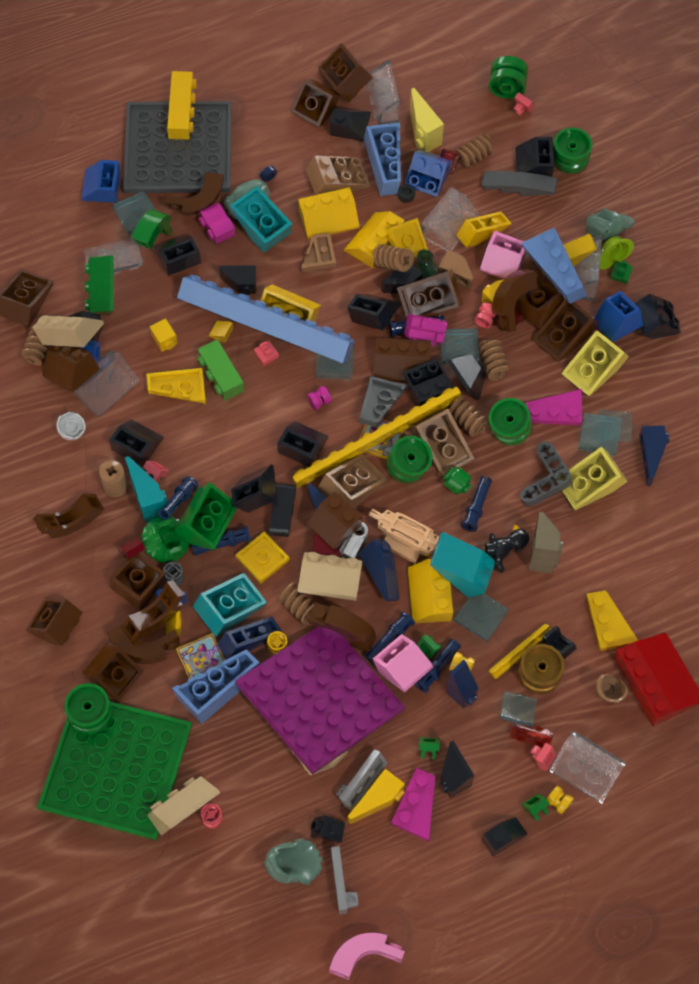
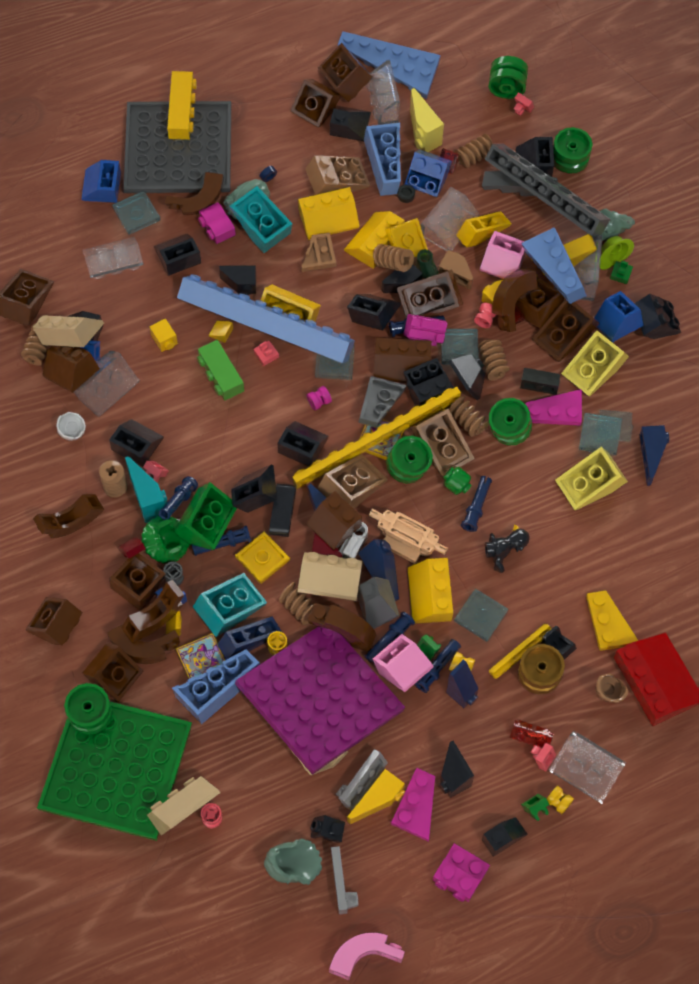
(100, 285): green slope -> none
(150, 227): green arch -> none
(178, 384): yellow wing -> none
(377, 601): none -> dark grey slope
(409, 65): none -> medium blue wing
(429, 744): green tile -> none
(460, 873): none -> dark pink plate
(462, 565): teal slope -> none
(518, 709): clear light blue piece -> none
(540, 381): none -> pearl dark grey panel
(545, 546): dark tan slope -> none
(547, 189): none -> dark grey brick
(555, 474): dark grey beam -> none

